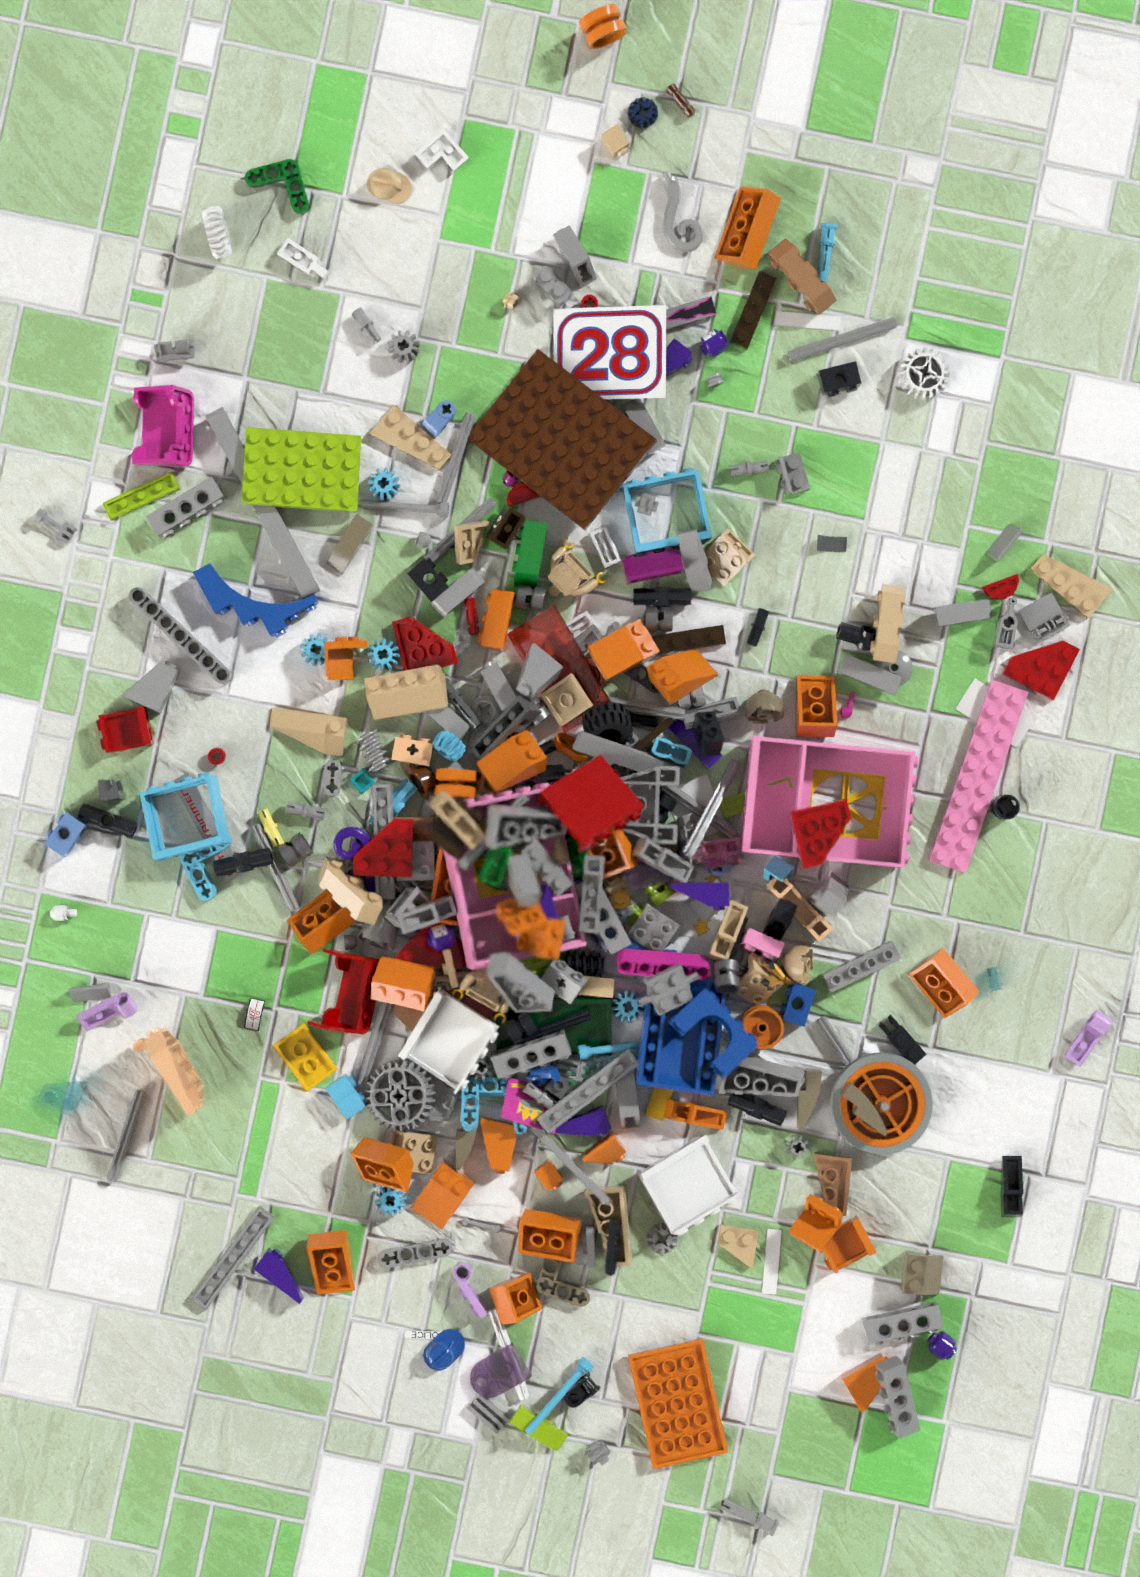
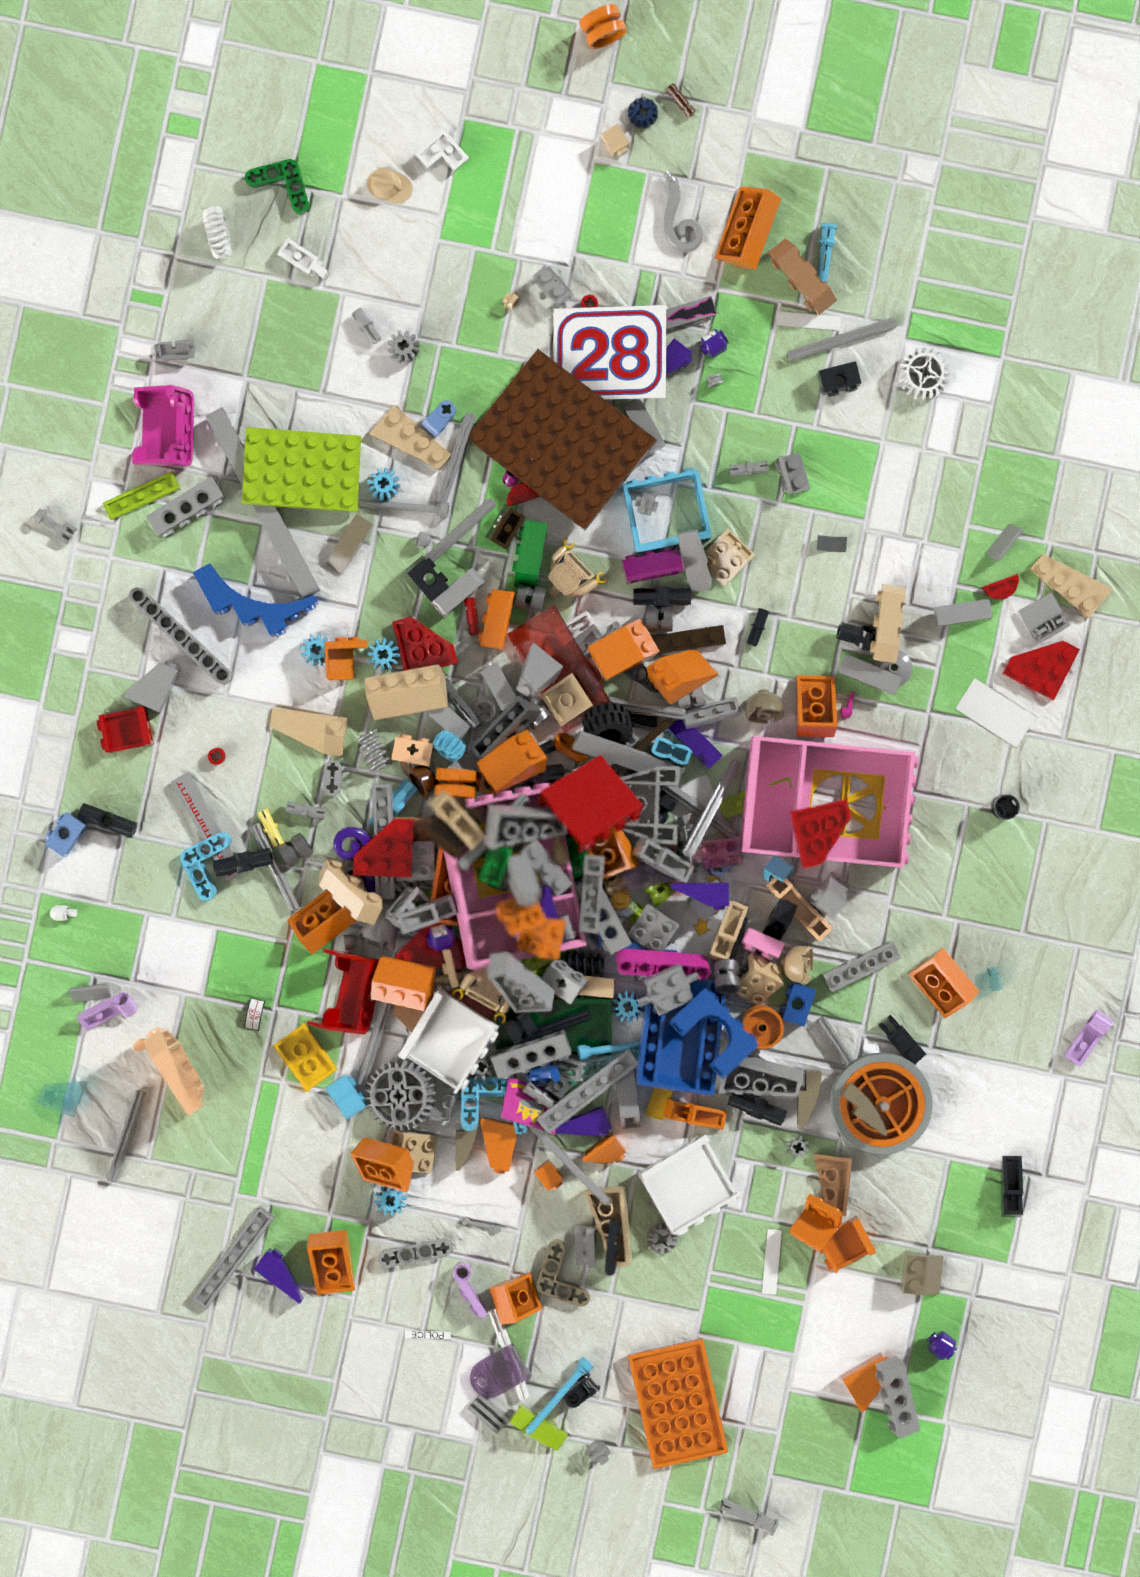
(109, 790): dark grey hinge -> none
(153, 825): medium azure window -> none
(362, 781): teal tile -> none
(442, 1194): orange slope -> none
(444, 1349): blue piece -> none
(469, 540): tan wing -> none
(549, 1235): orange slope -> none
(575, 256): light grey slope -> none
(611, 562): white tile -> none
(708, 733): black brick -> none
(739, 1242): tan wing -> none
(753, 310): dark brown plate -> none
(777, 975): pearl gold piece -> none
(872, 1323): light grey brick -> none
(978, 776): bright pink plate -> none
(1004, 635): light grey piece -> none

